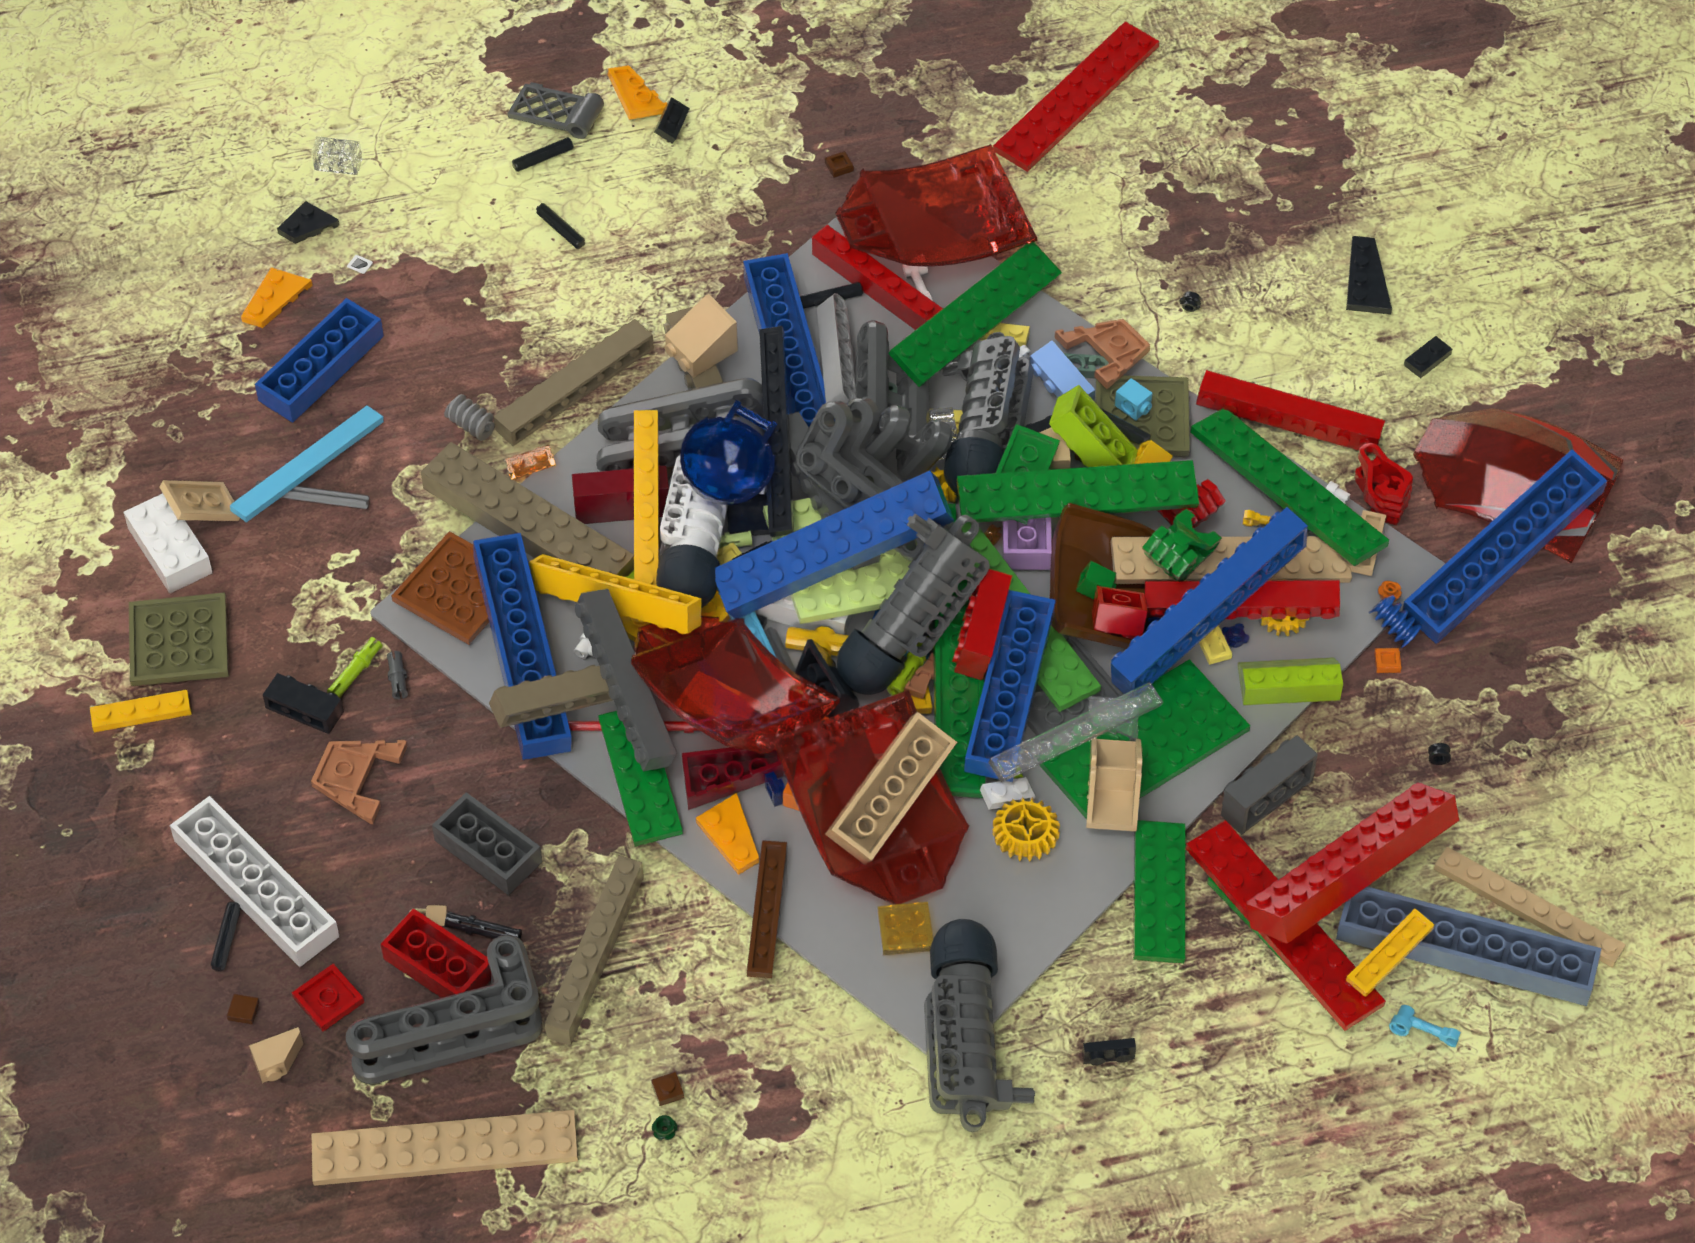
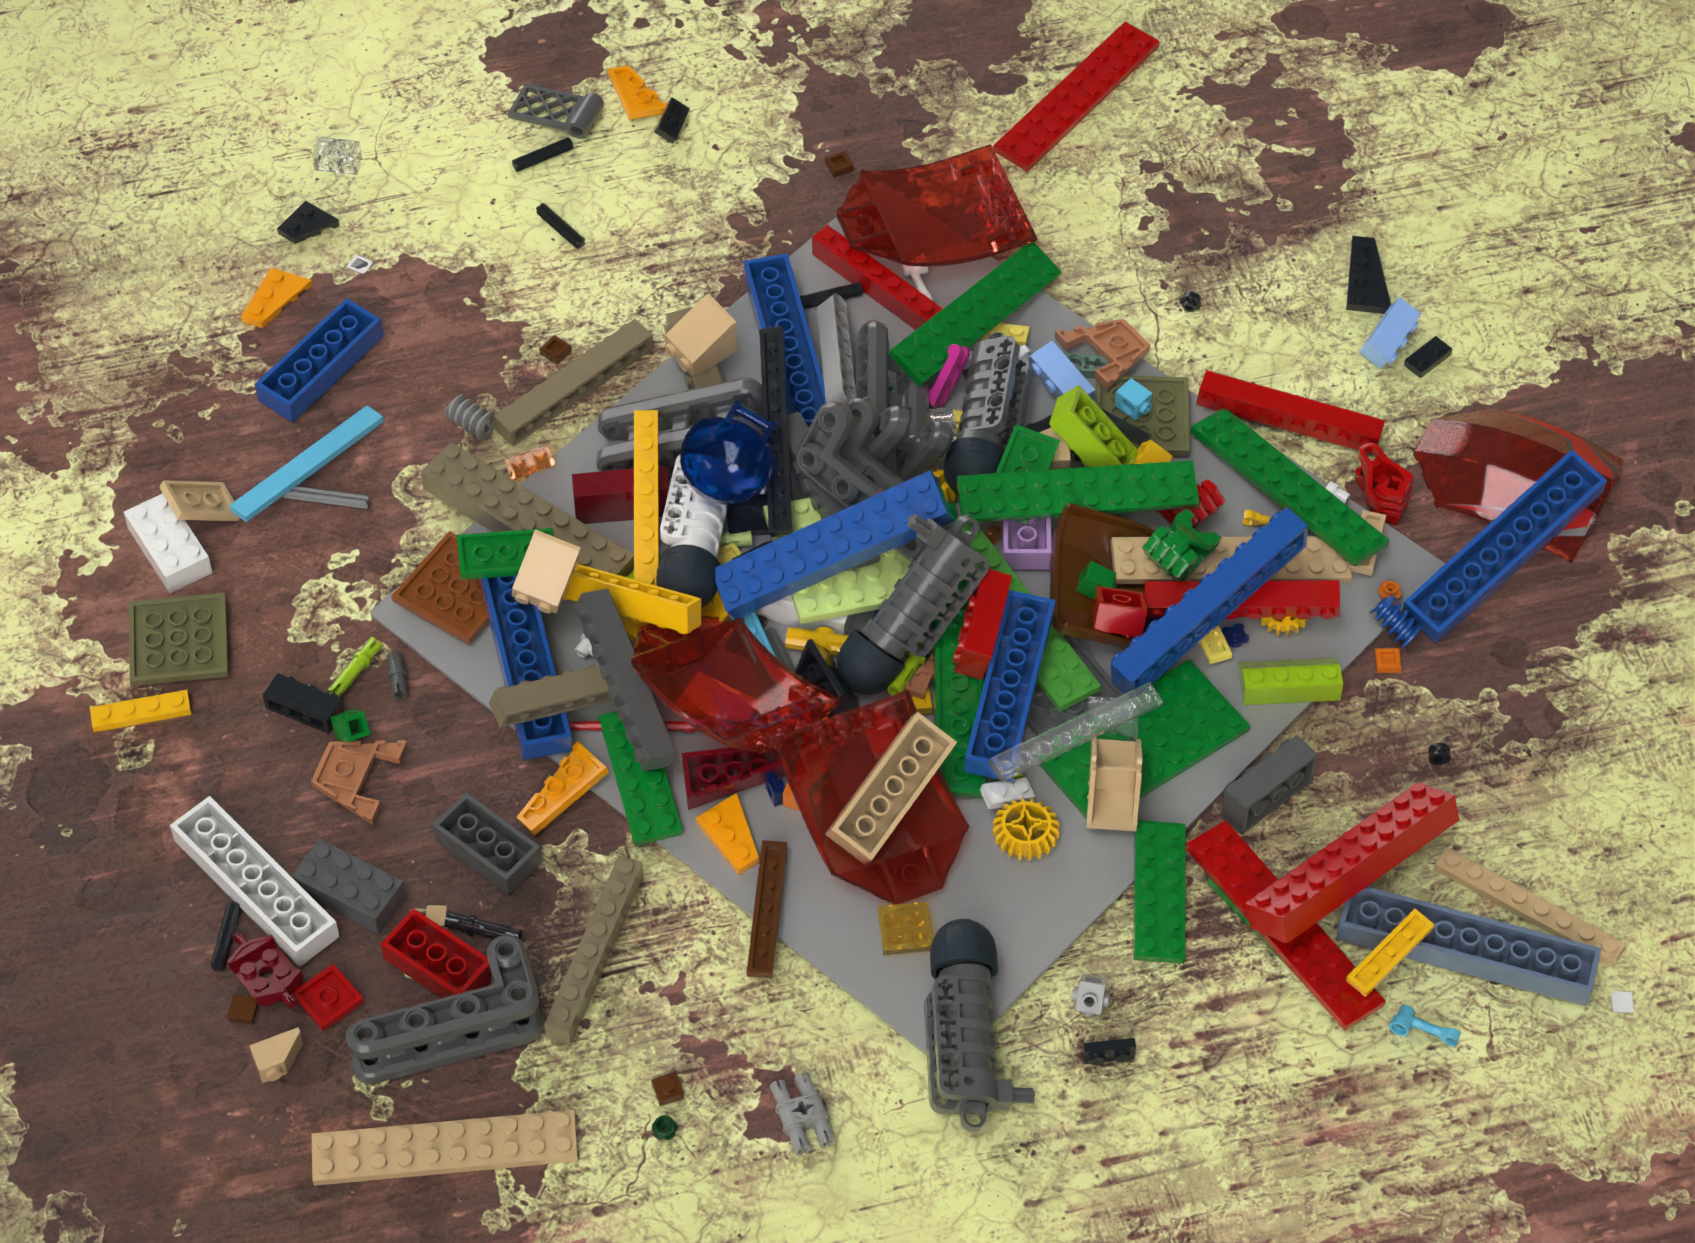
(260, 957): none -> dark red plate
(350, 725): none -> green brick
(350, 886): none -> dark grey brick
(493, 552): none -> green tile
(546, 572): none -> tan slope
(555, 349): none -> reddish brown tile
(572, 779): none -> light orange wing
(794, 1121): none -> light grey pin
(949, 375): none -> dark pink plate
(1091, 995): none -> light grey brick
(1390, 333): none -> light blue brick
(1622, 1002): none -> white sticker

